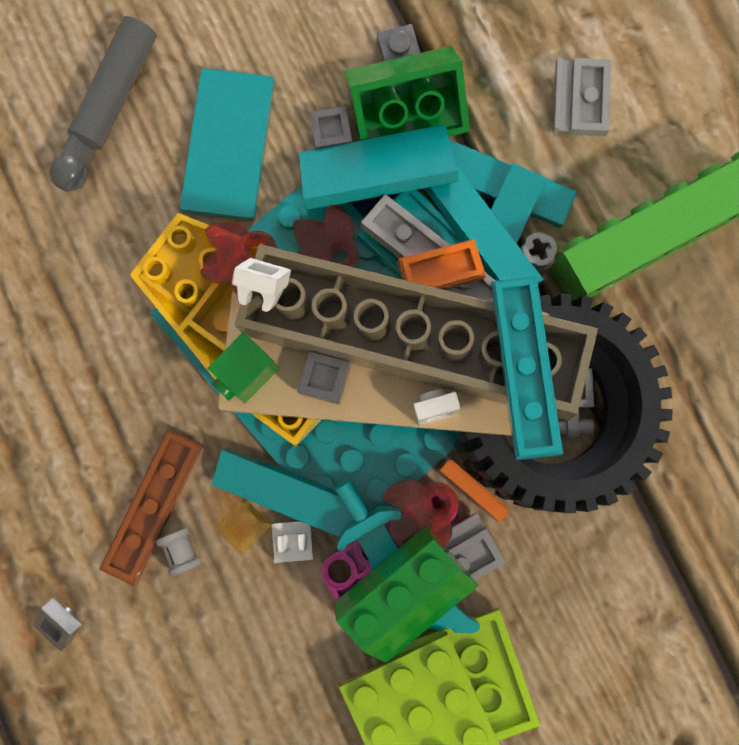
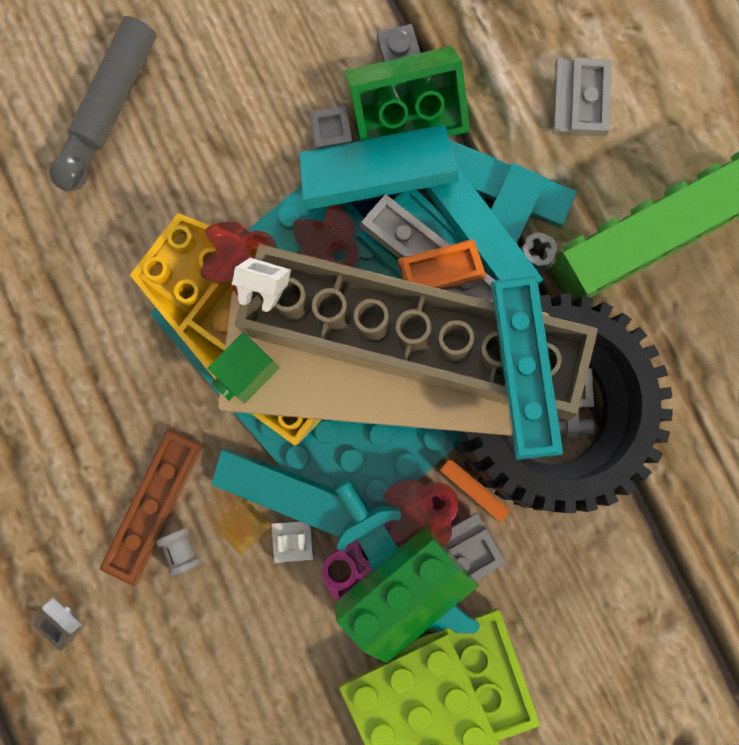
(227, 145): teal tile -> none
(324, 377): flat silver plate -> none
(436, 406): white plate -> none

